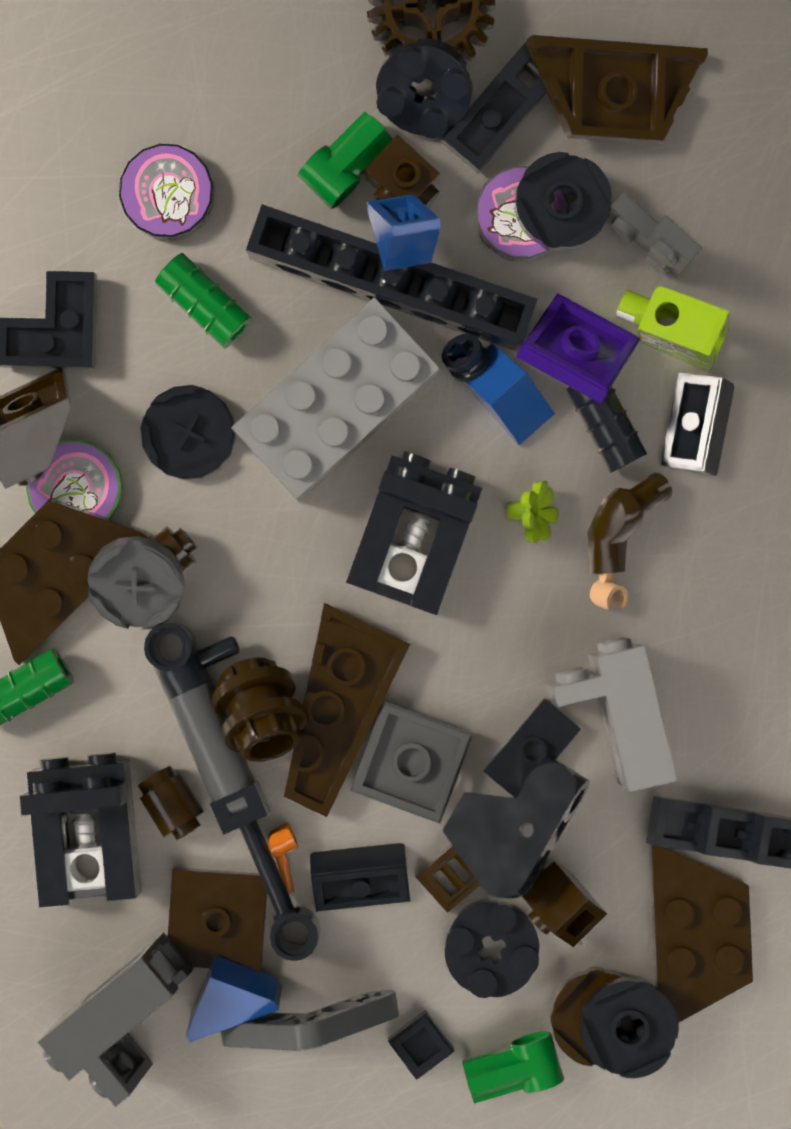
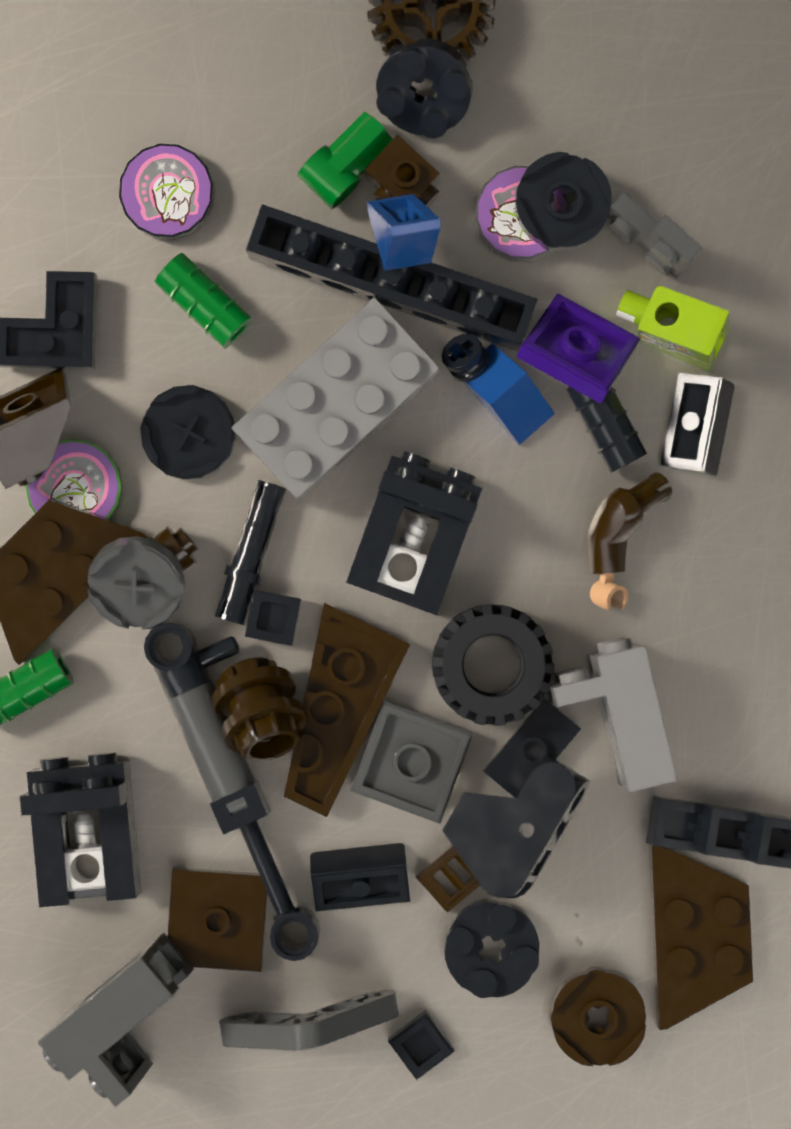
(170, 803): dark brown brick -> none
(231, 997): blue slope -> none
(249, 555): none -> black pin
(273, 617): none -> black plate
(281, 841): orange hand -> none
(496, 113): black plate -> none
(522, 694): none -> black tyre
(527, 1064): green piece -> none
(535, 512): lime plant -> none
(562, 905): dark brown brick -> none
(614, 86): dark brown wing -> none
(655, 1036): black plate -> none

